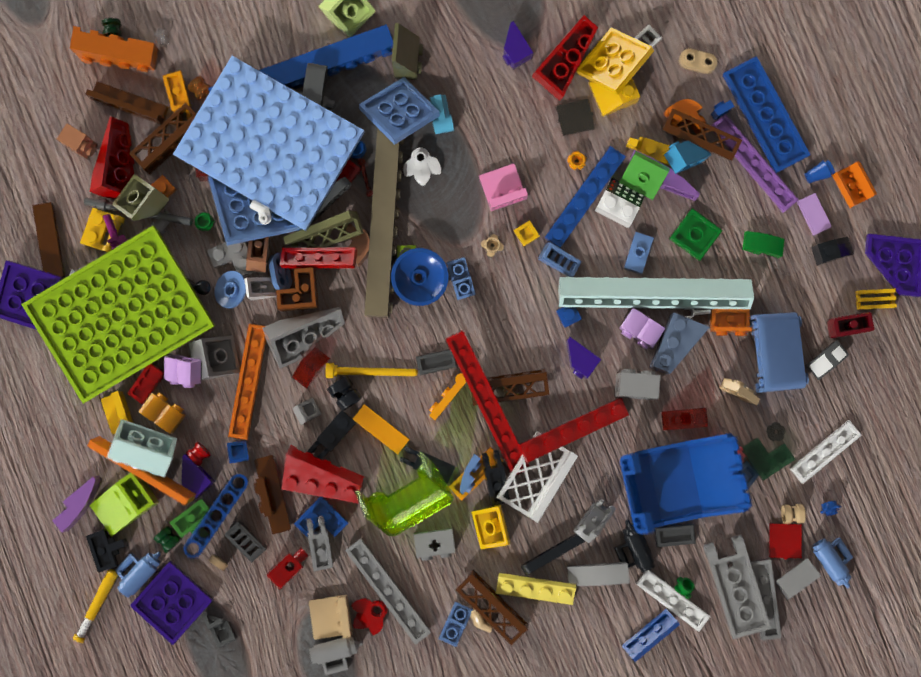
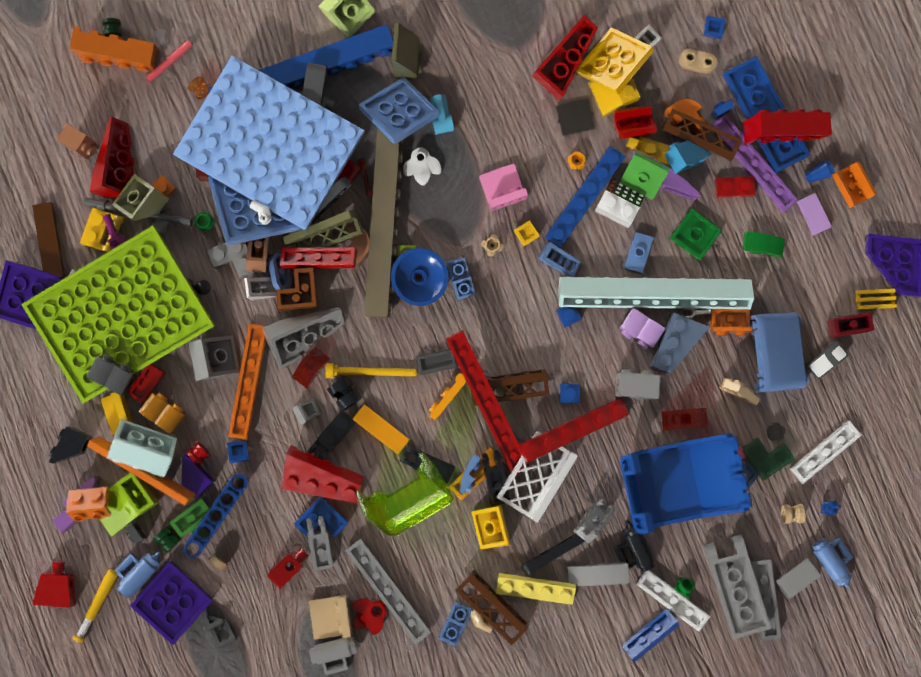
(55, 588): none -> red torso
(70, 445): none -> black slope
(88, 504): none -> orange bracket
(104, 549): black hinge -> none
(111, 374): none -> dark grey brick
(128, 102): reddish brown fence -> none
(135, 533): none -> dark grey plate
(168, 61): none -> coral bar
(168, 145): reddish brown fence -> none
(177, 91): light orange hinge -> none
(182, 370): lavender brick -> none
(230, 289): medium blue dish -> none
(245, 531): dark grey slope -> none
(271, 495): reddish brown bracket -> none
(359, 151): blue plate -> none
(442, 536): light grey brick -> none
(516, 48): dark purple slope -> none
(570, 393): none -> blue plate
(581, 359): dark purple slope -> none
(634, 122): none -> red bracket
(675, 535): dark grey tile -> none
(714, 27): none -> blue plate
(735, 187): none -> red plate
(785, 540): red piece -> none
(787, 126): none -> red wedge
(832, 250): black slope -> none

